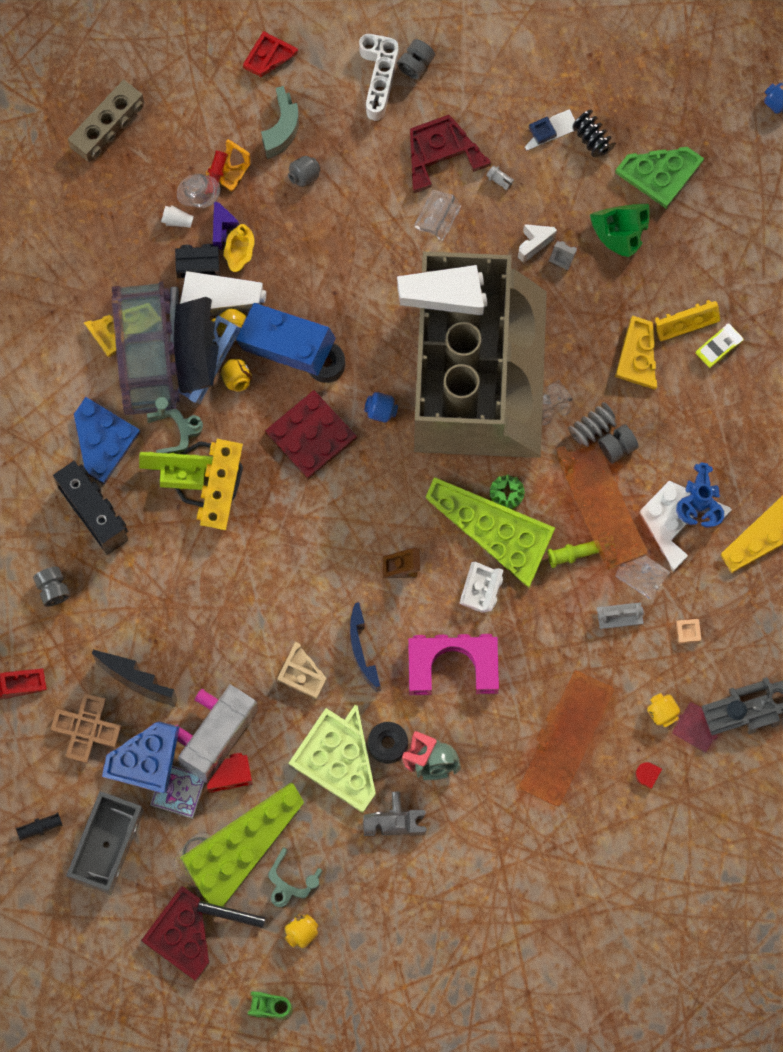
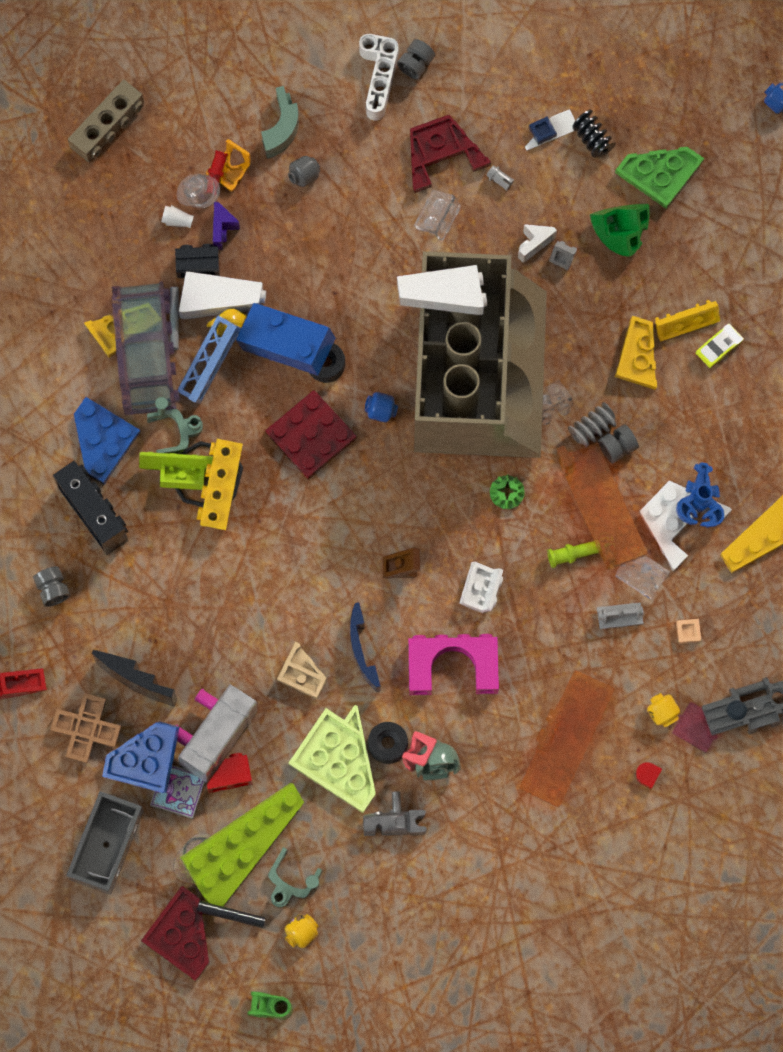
(39, 826): black pin -> none
(194, 345): black slope -> none
(236, 375): yellow head -> none
(239, 247): yellow arm -> none
(268, 54): red wing -> none
(505, 534): lime wing -> none

